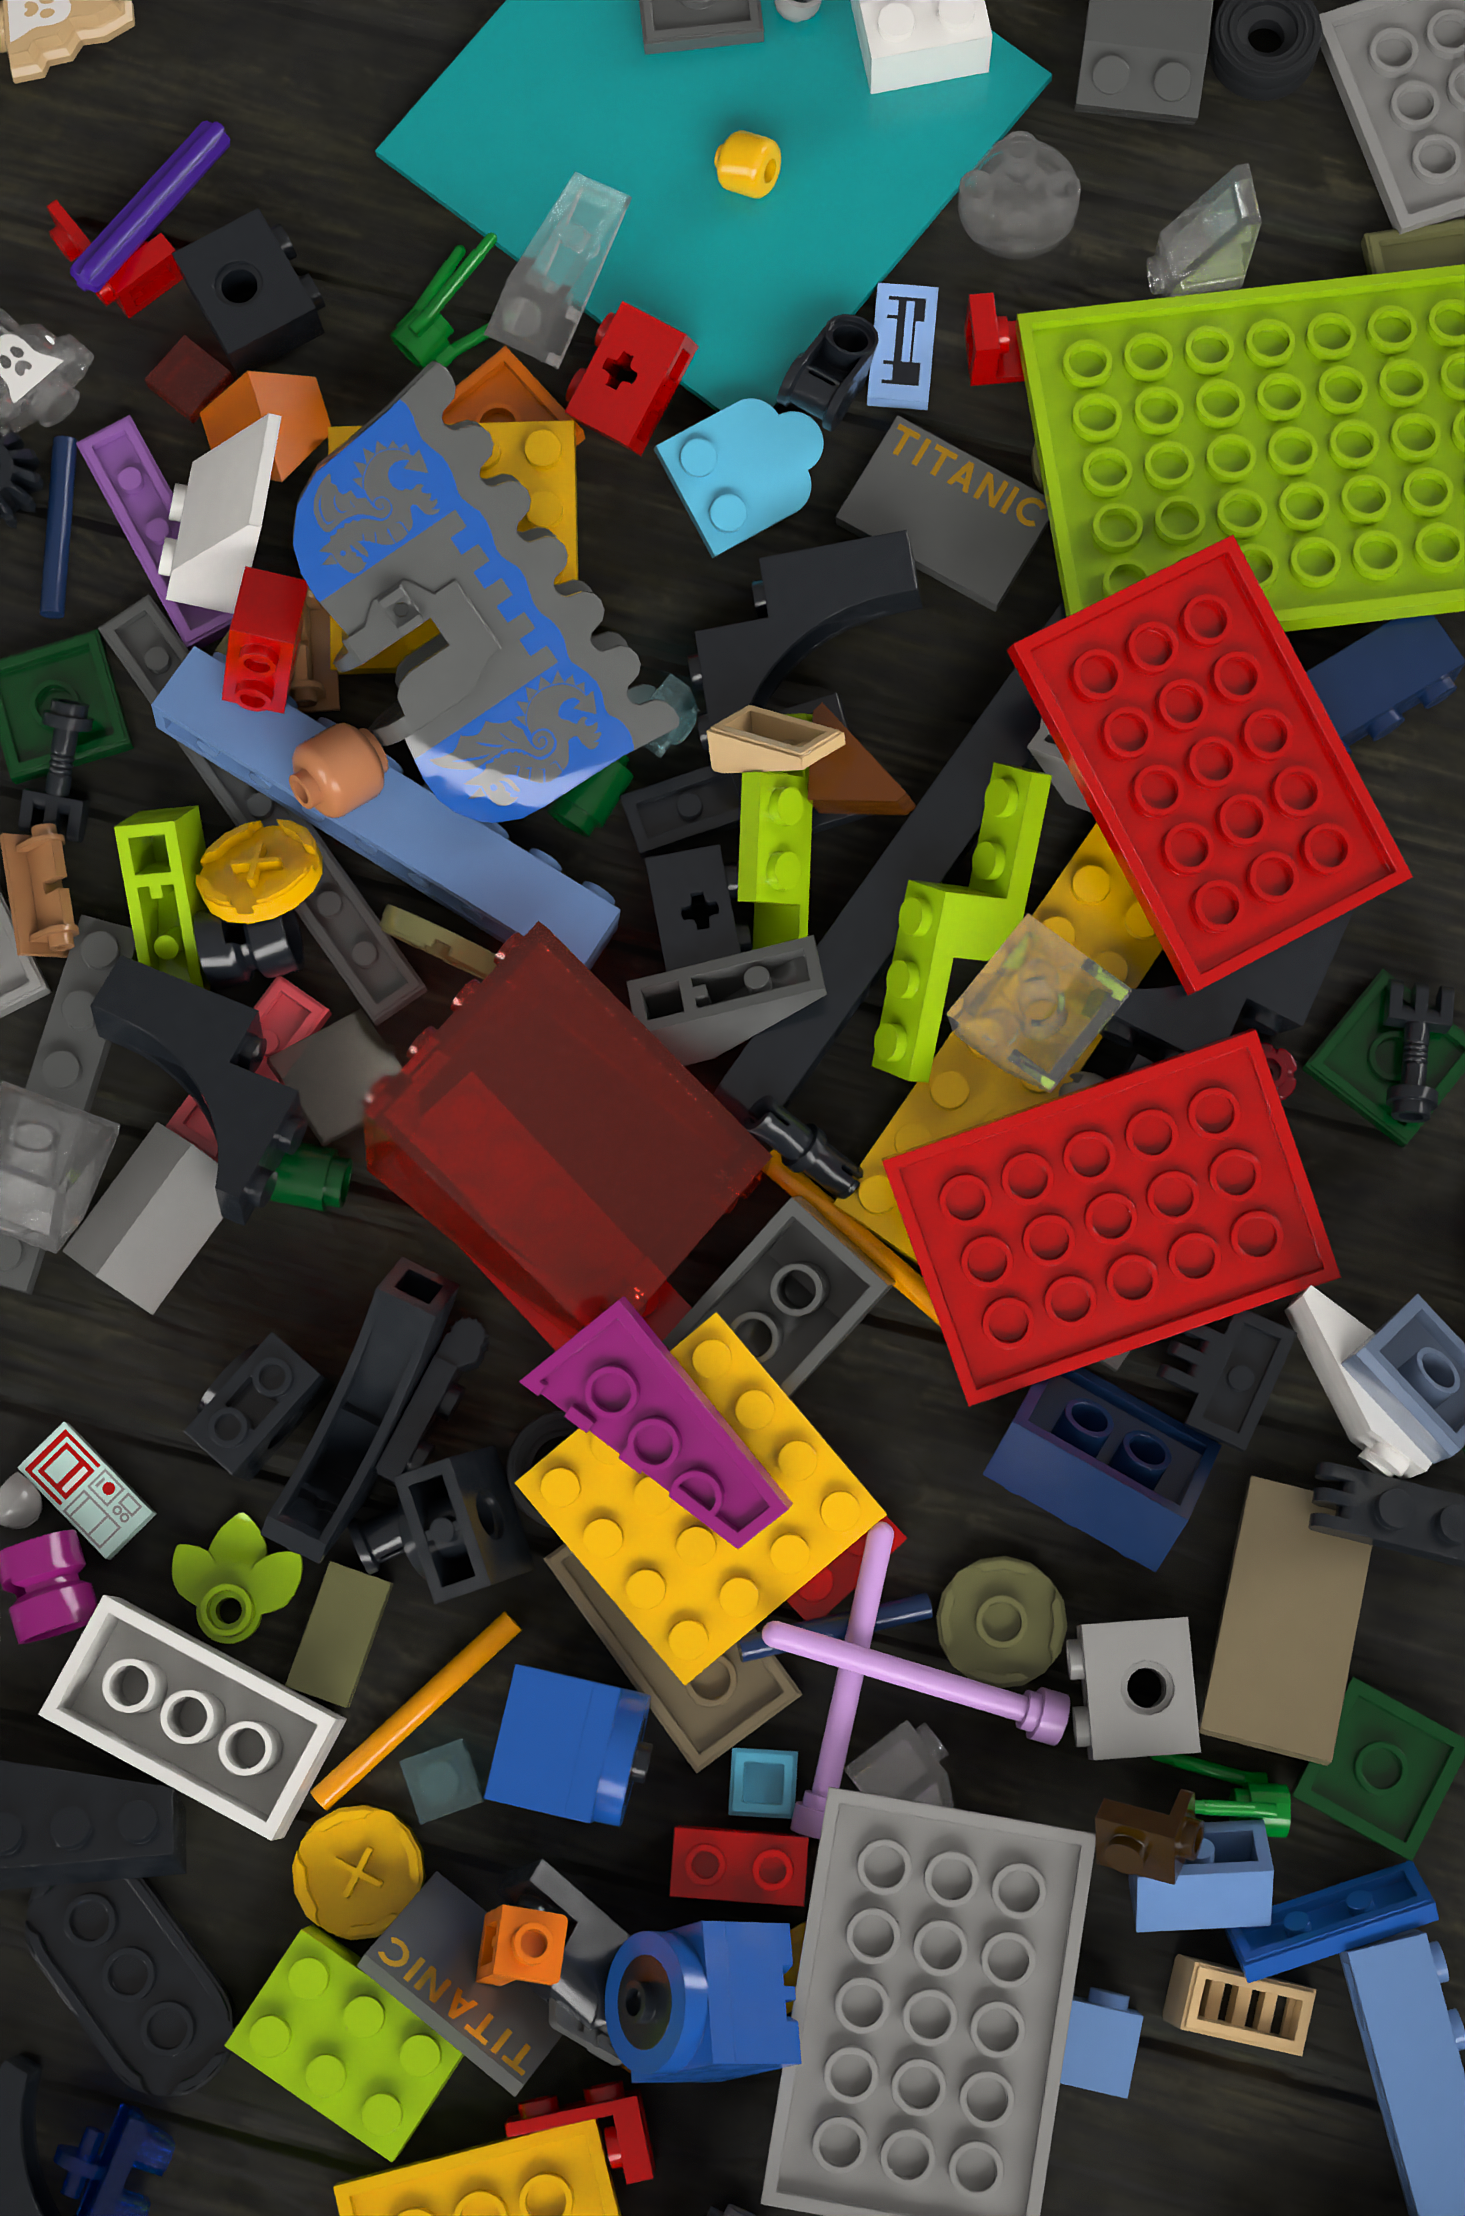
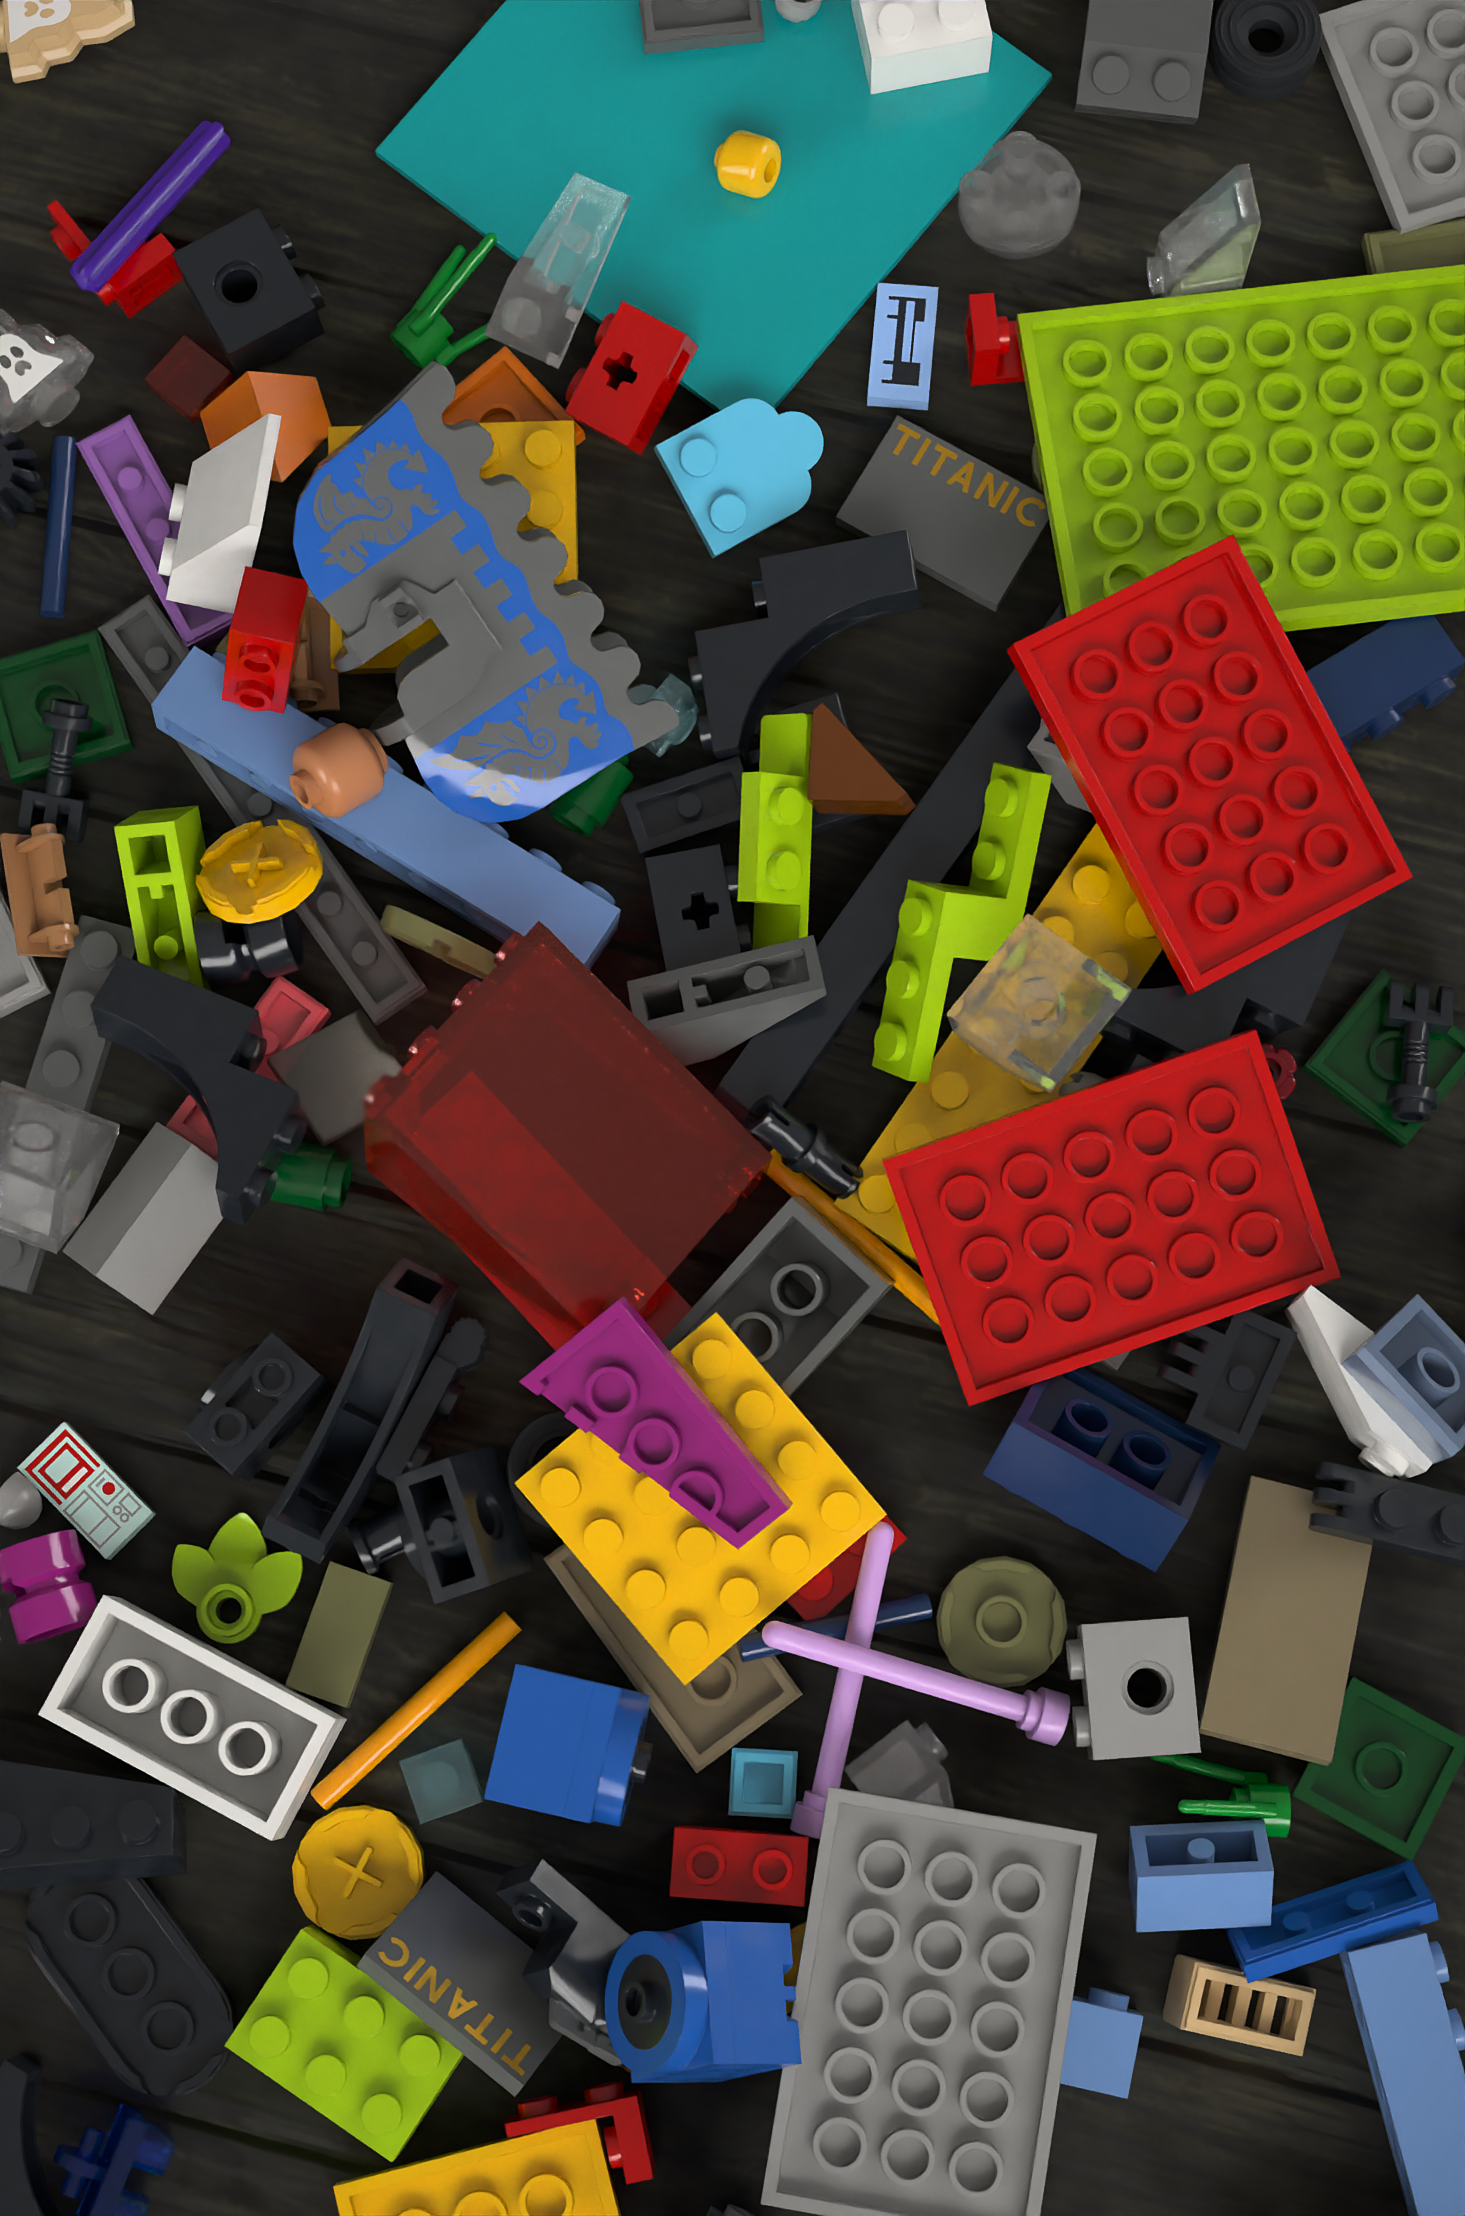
(521, 1946): orange bracket -> none
(768, 741): tan slope -> none
(831, 370): black piece -> none
(1146, 1840): dark brown bracket -> none

